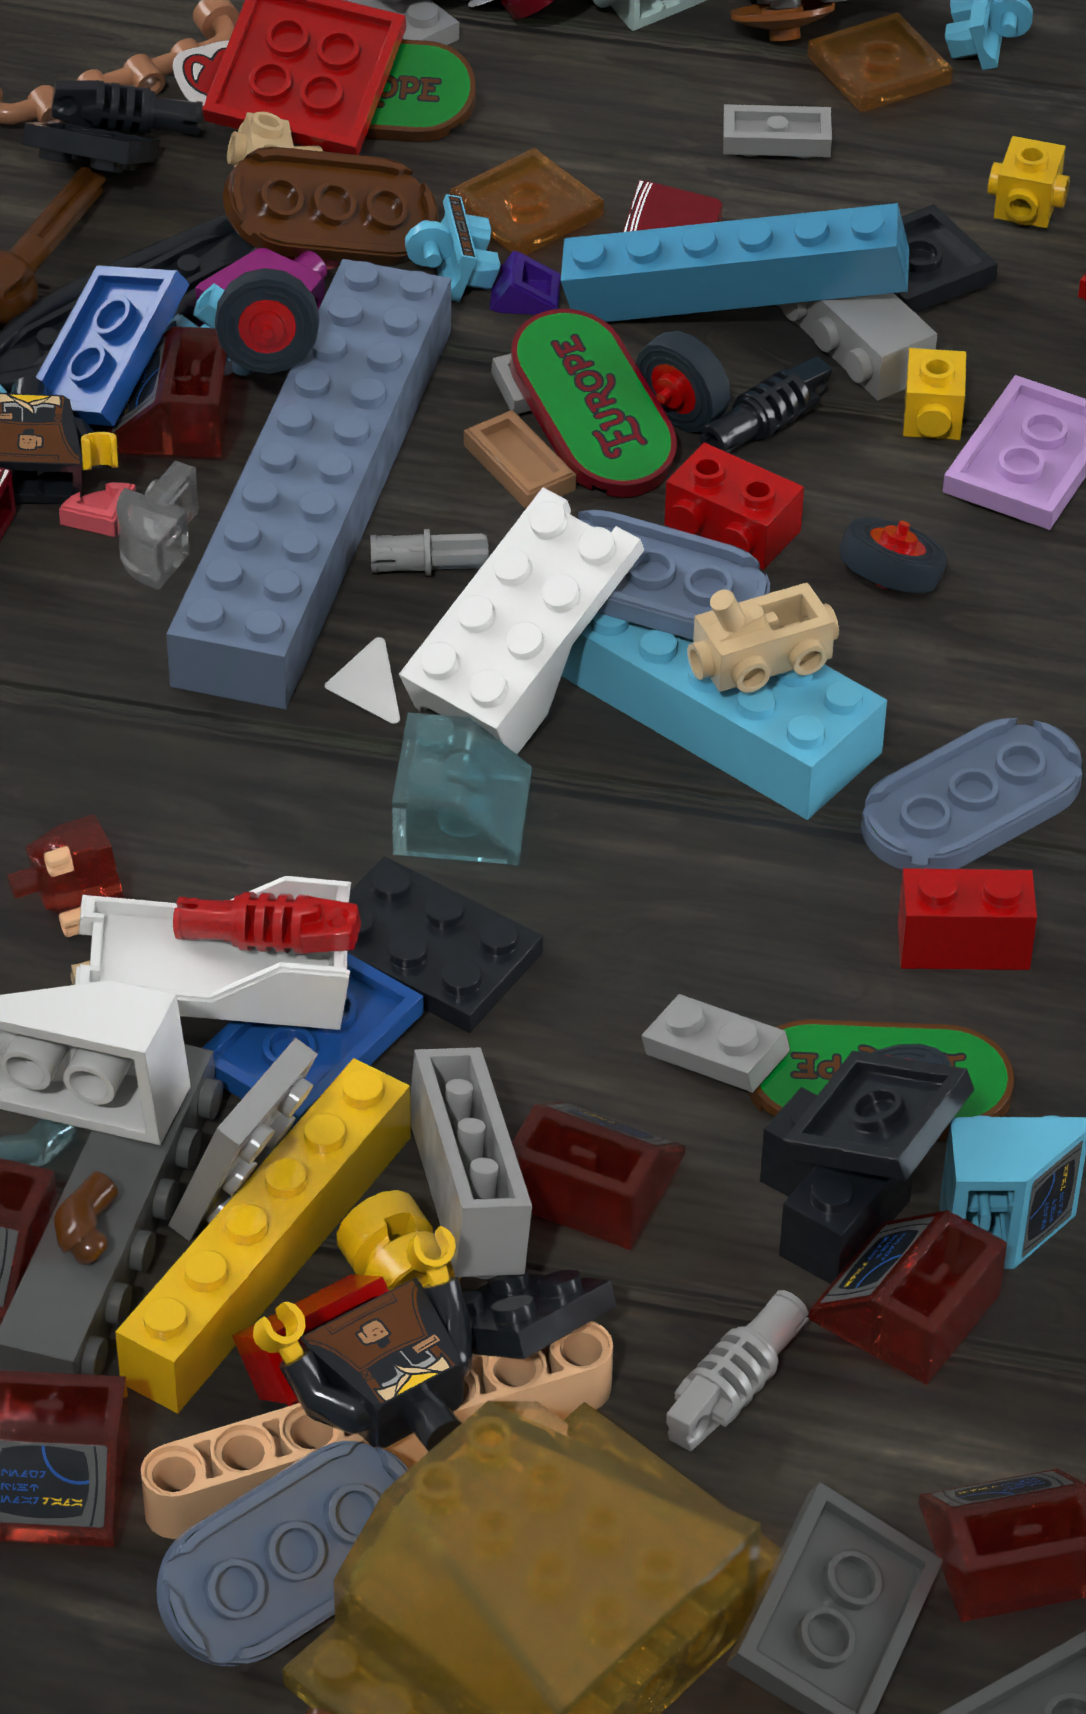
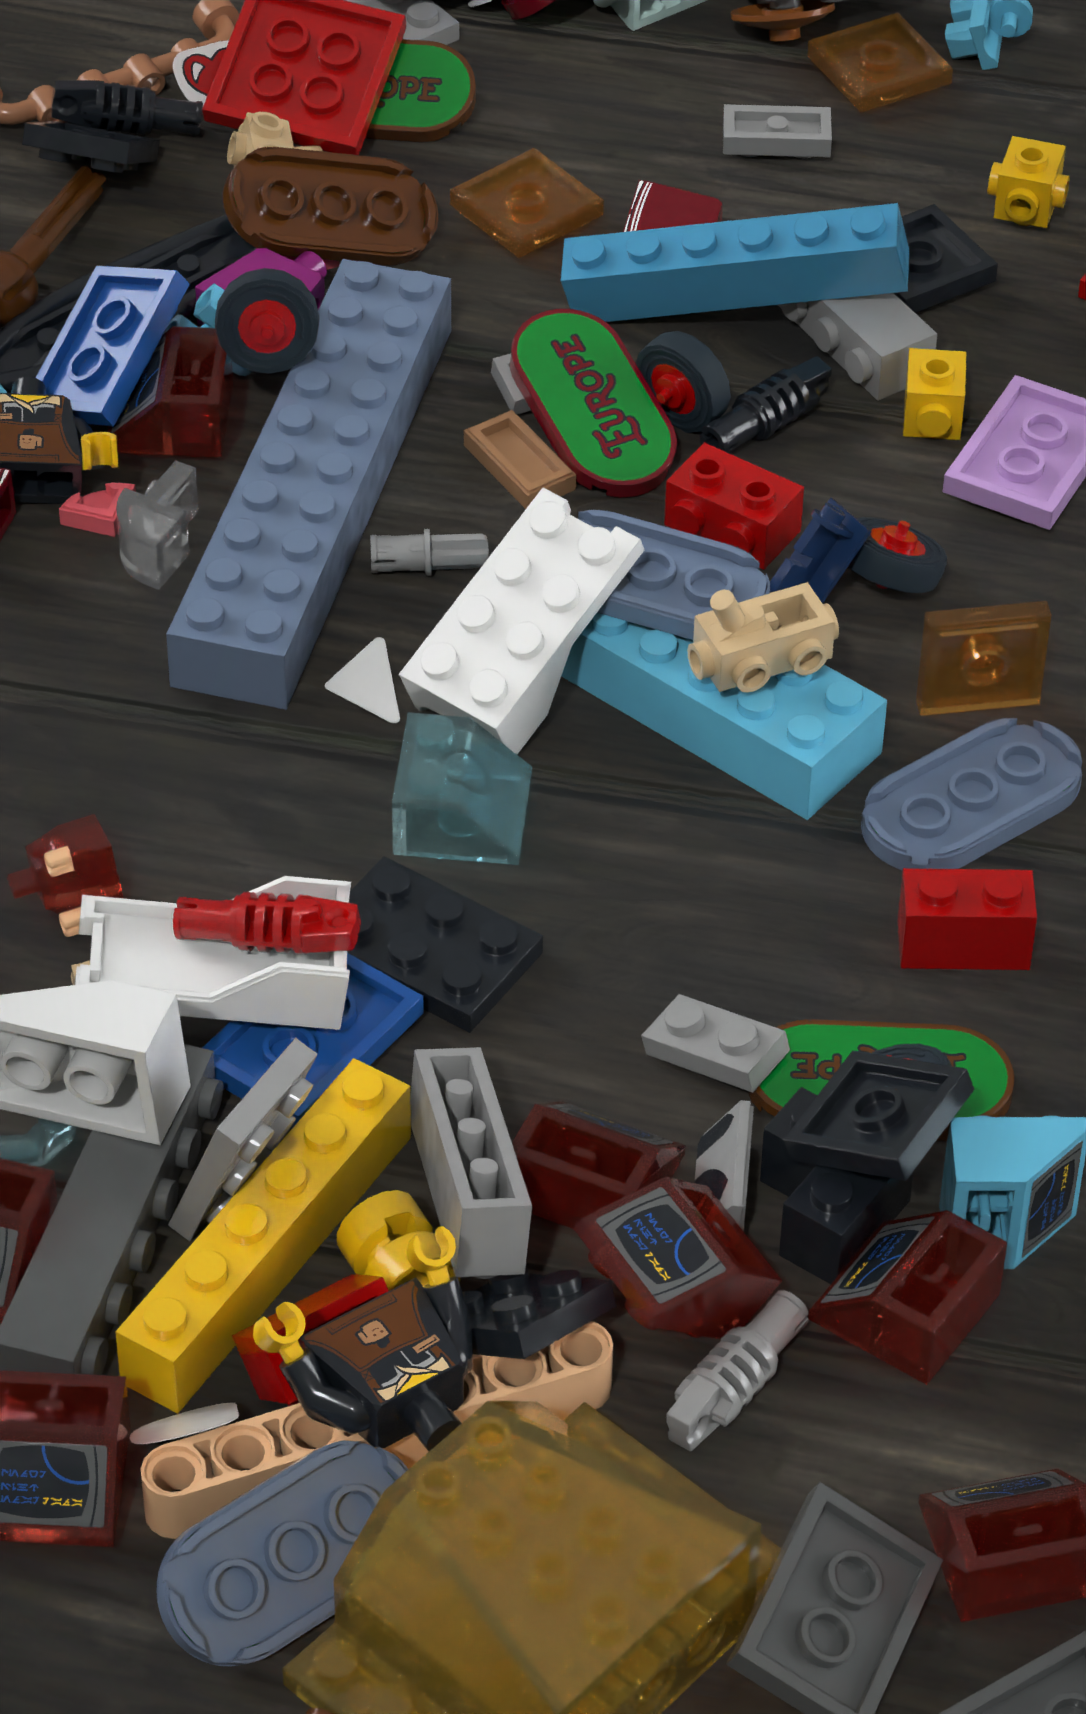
(78, 1216): reddish brown arm -> none
(186, 1423): none -> white sticker
(455, 248): medium azure hips -> none
(525, 287): dark purple slope -> none
(679, 1259): none -> clear red slope
(725, 1158): none -> light grey slope
(822, 551): none -> dark blue hinge
(983, 658): none -> clear orange plate

